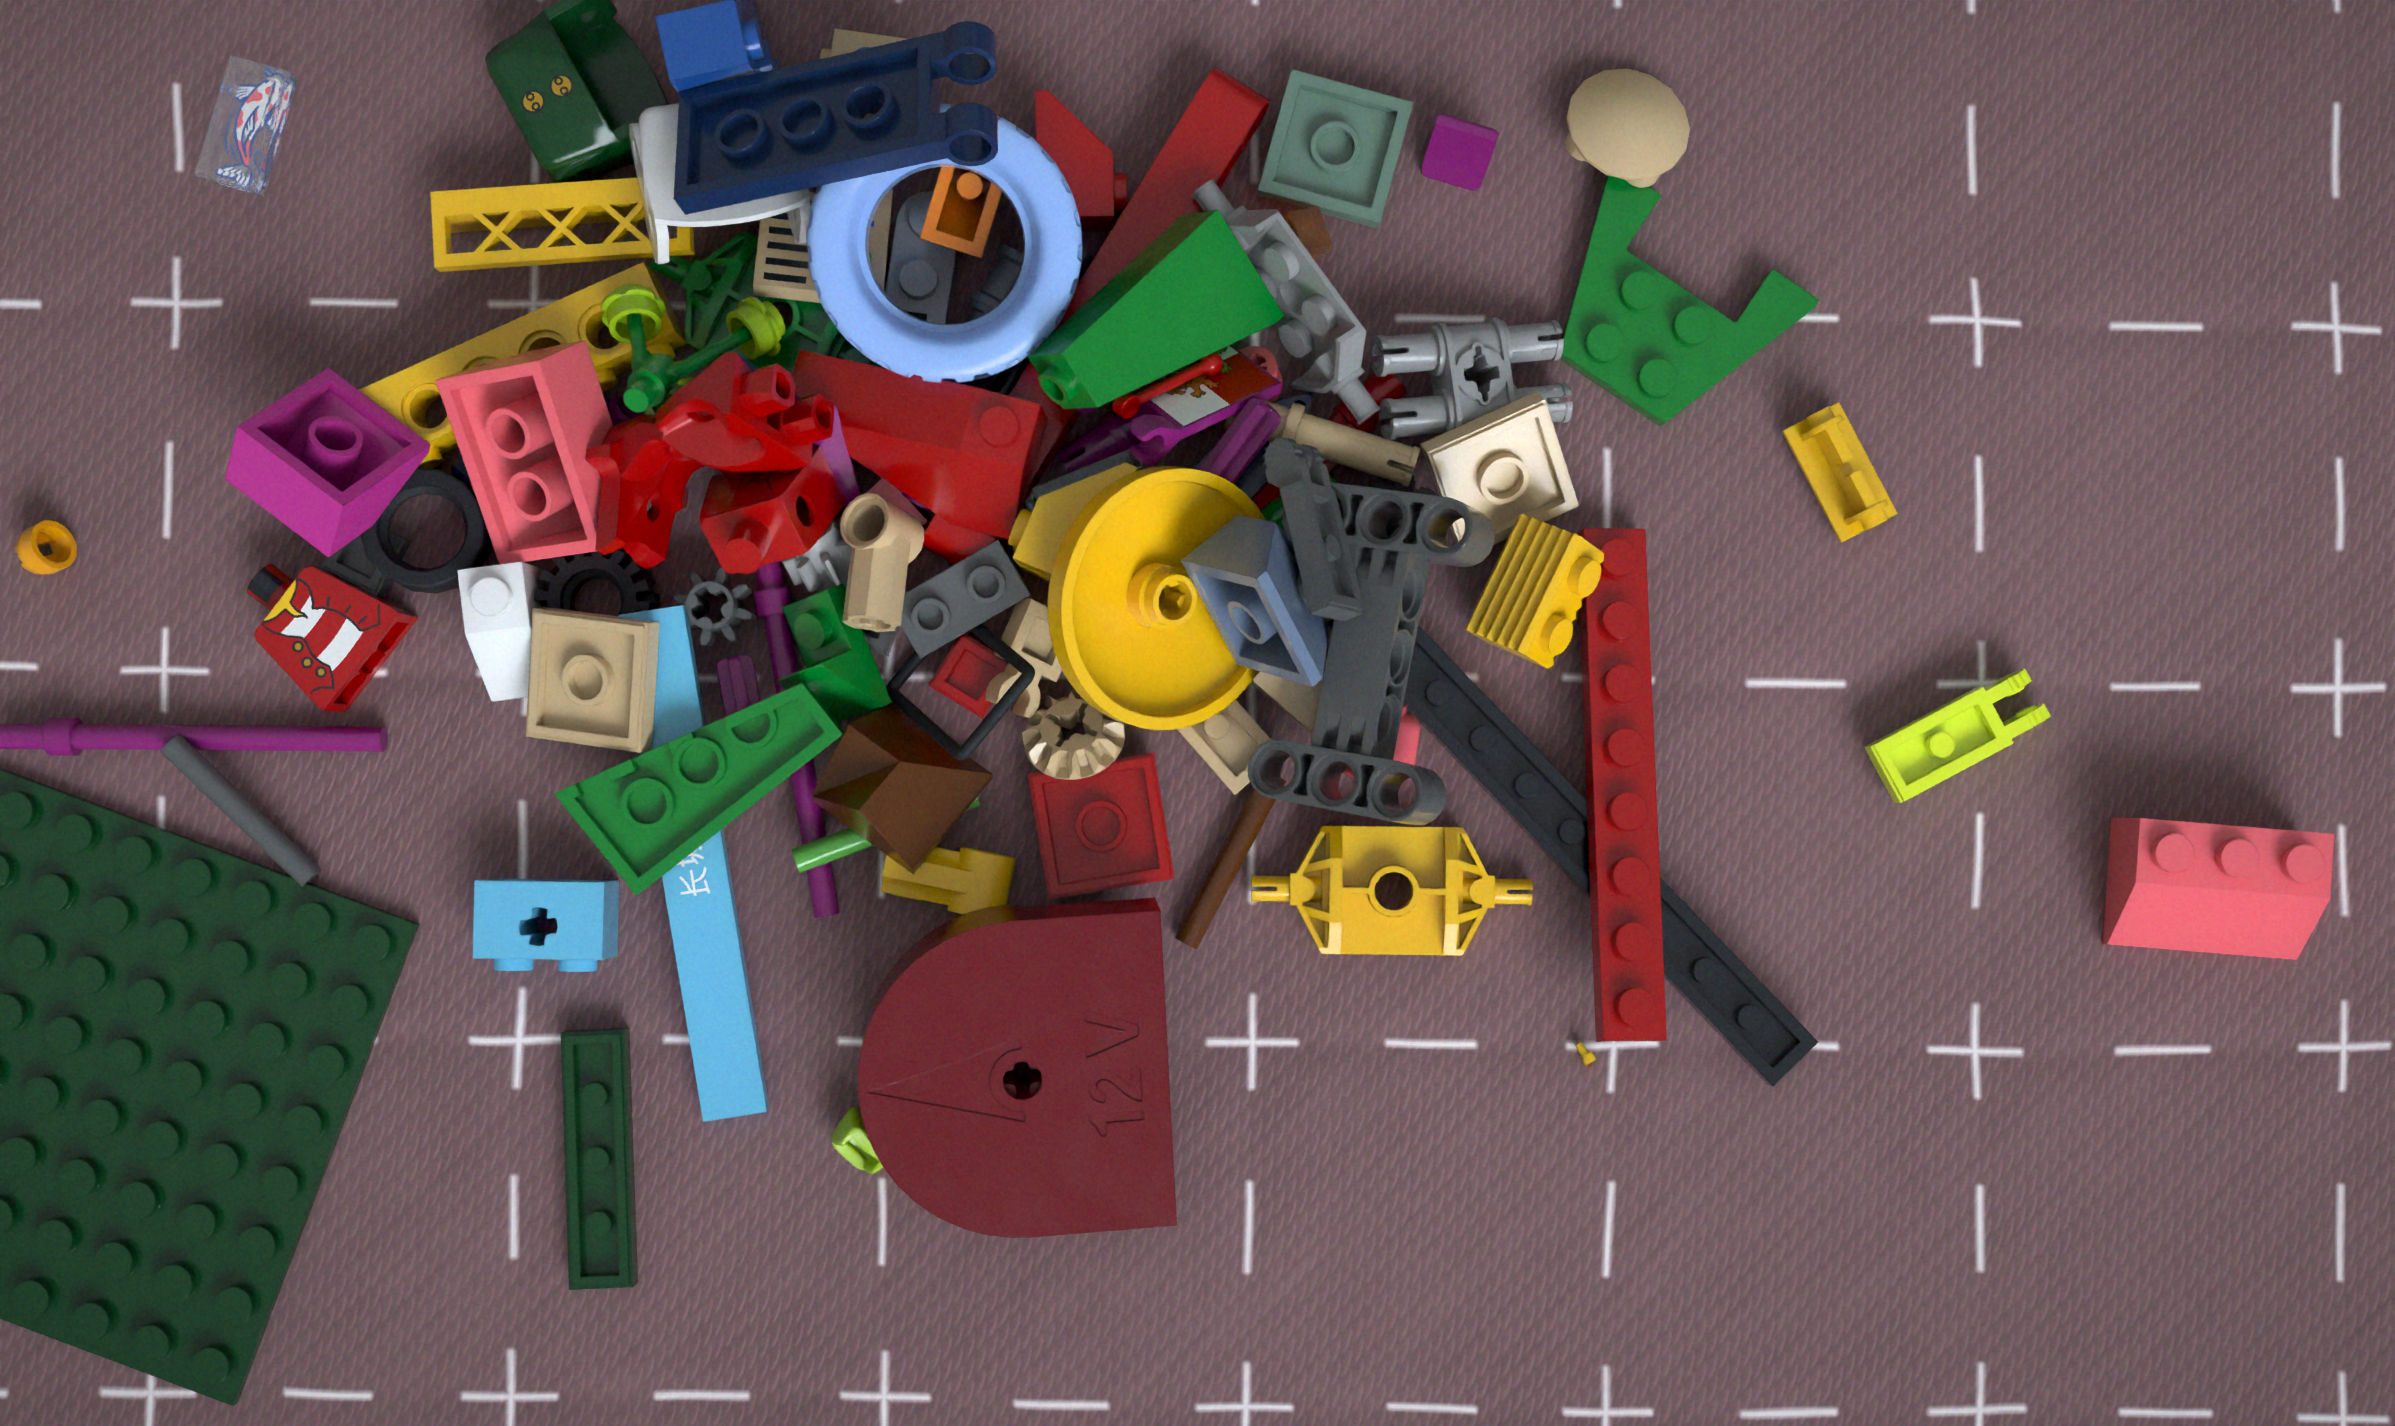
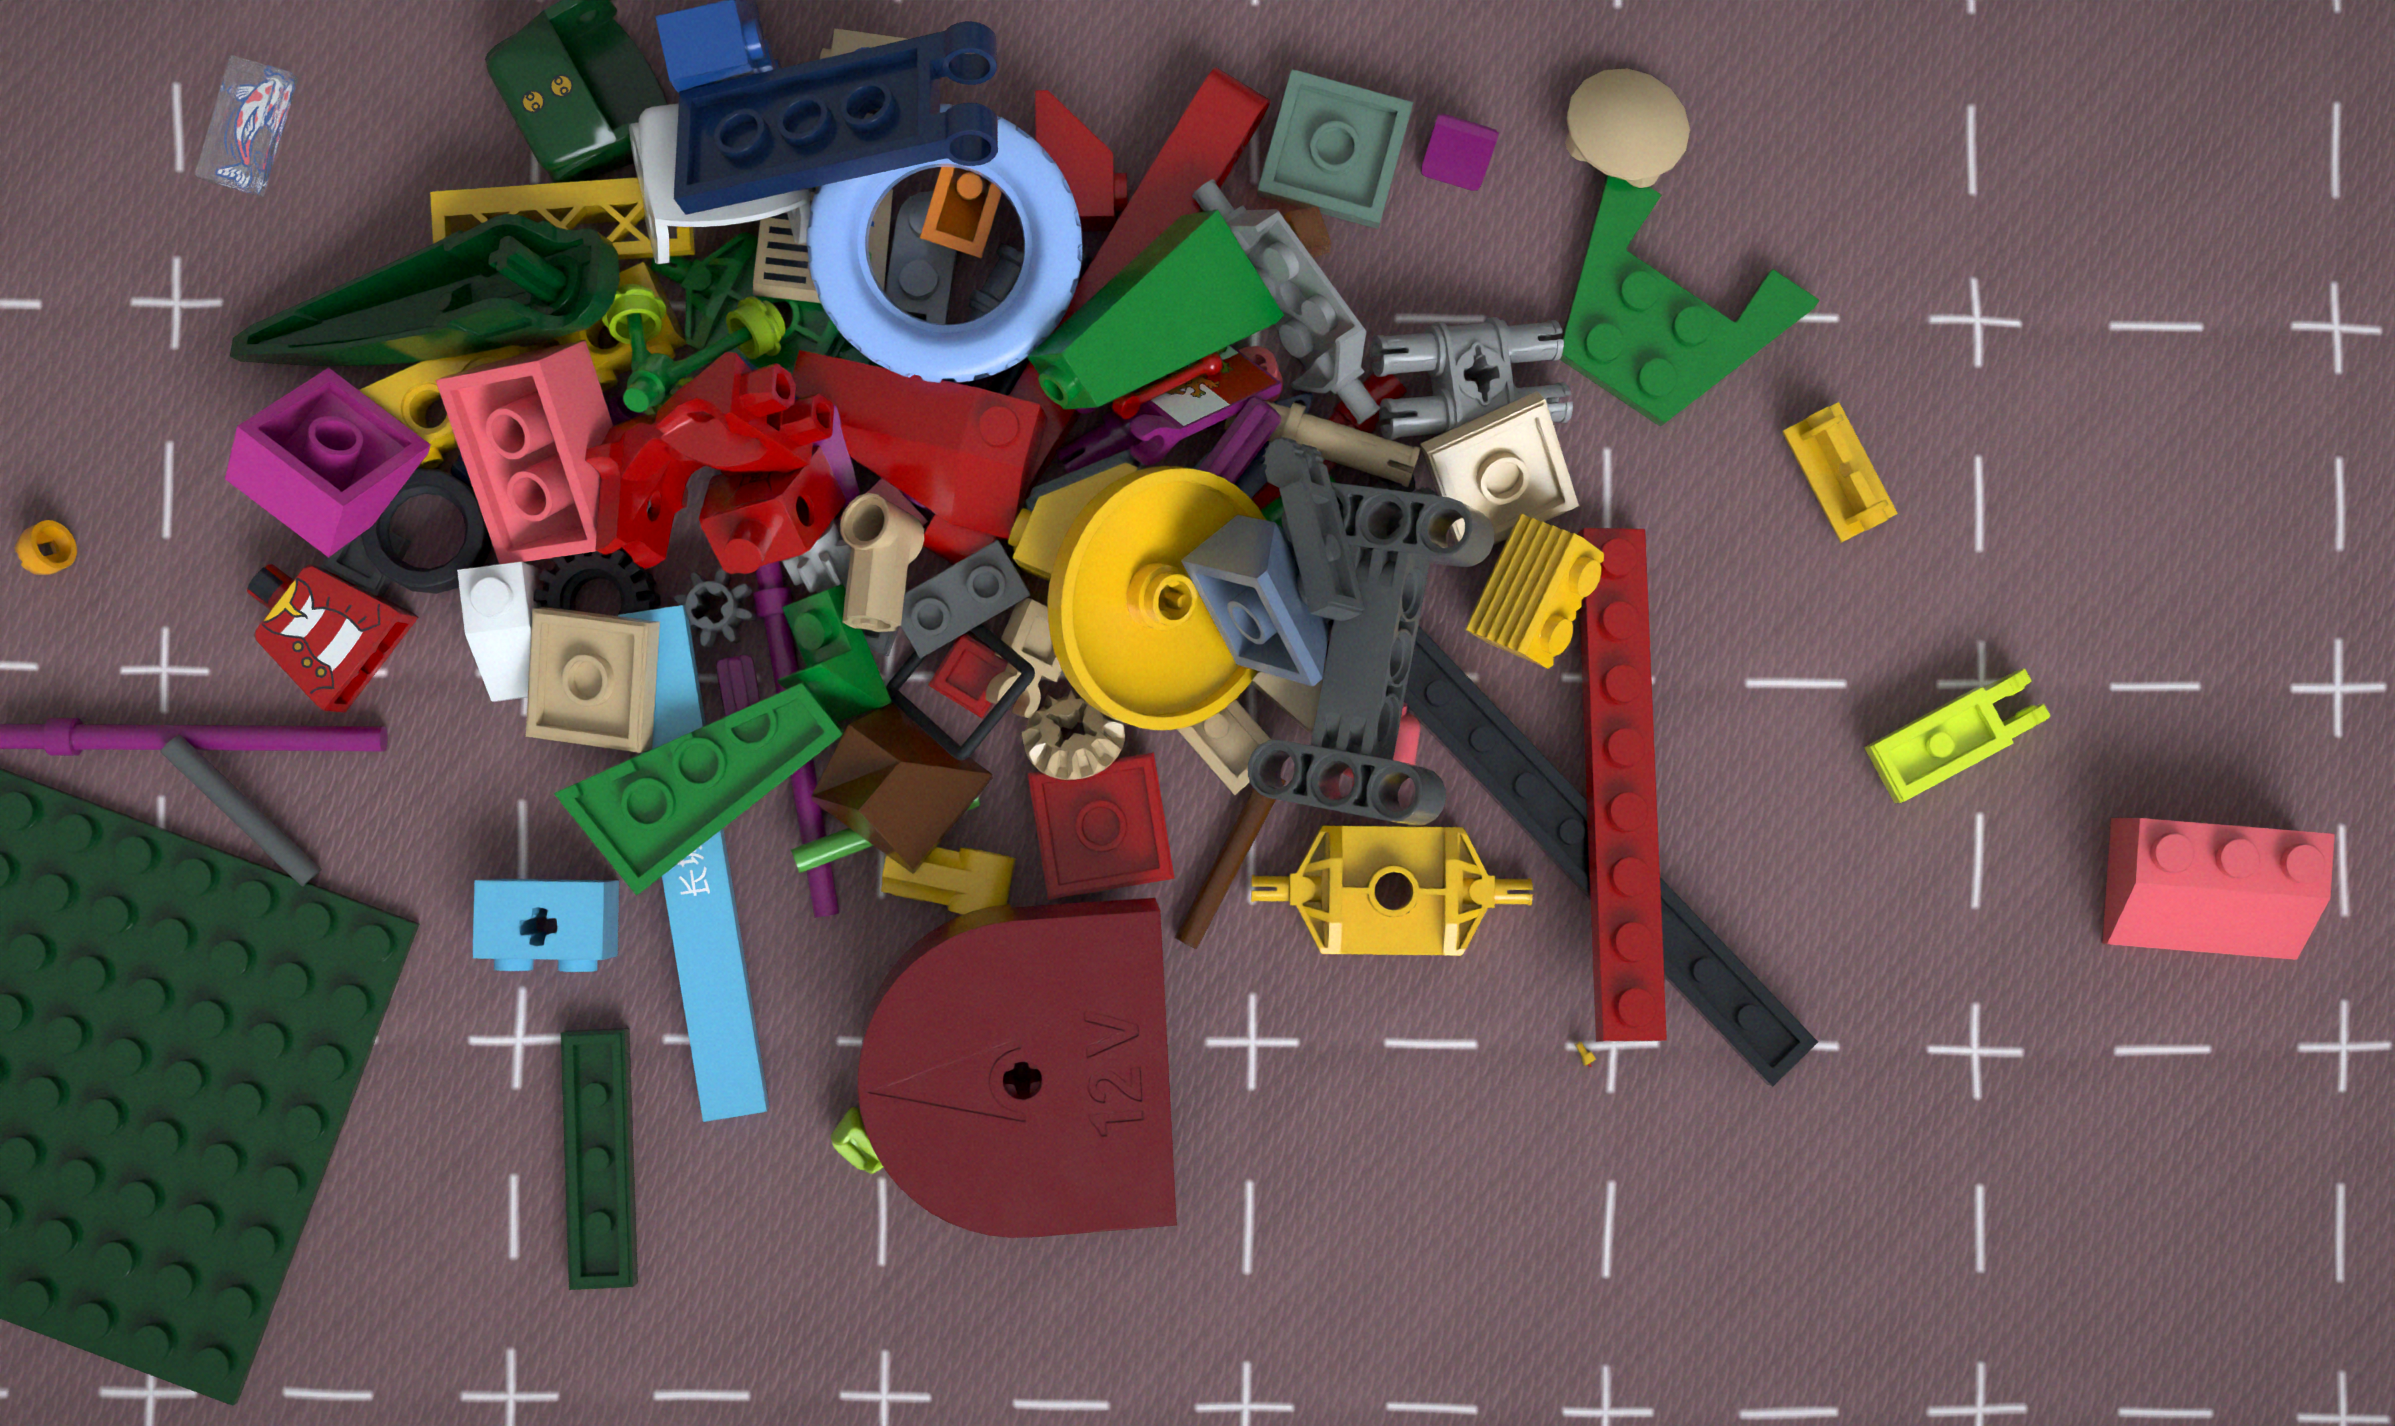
(451, 299): none -> dark green piece

